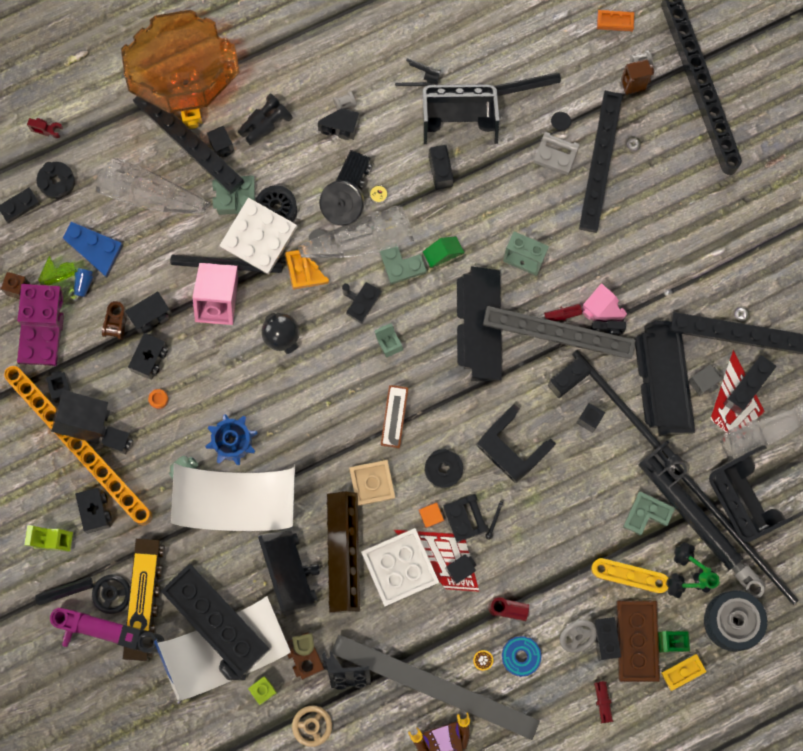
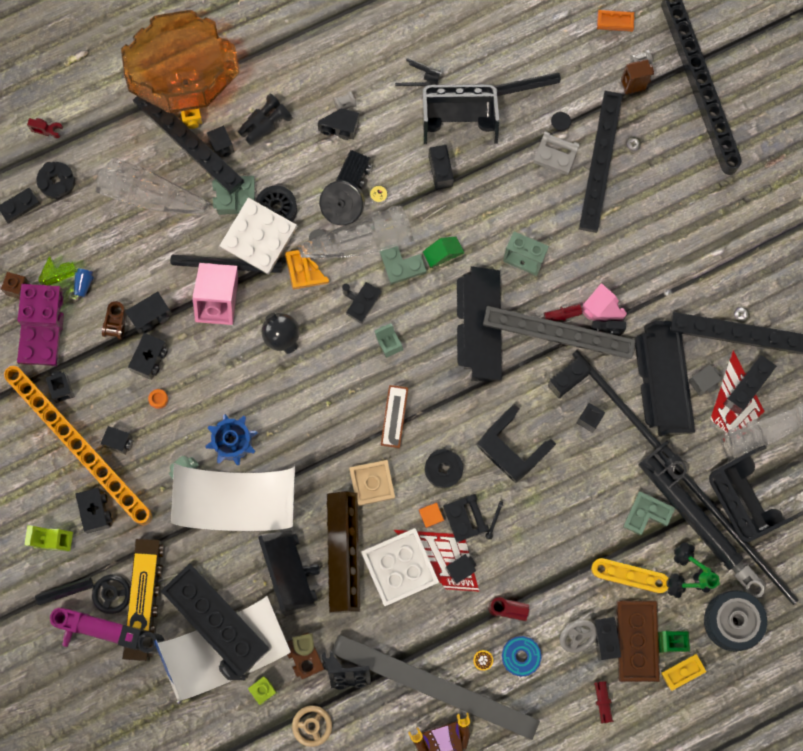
(80, 417): black brick -> none
(94, 247): blue wing -> none

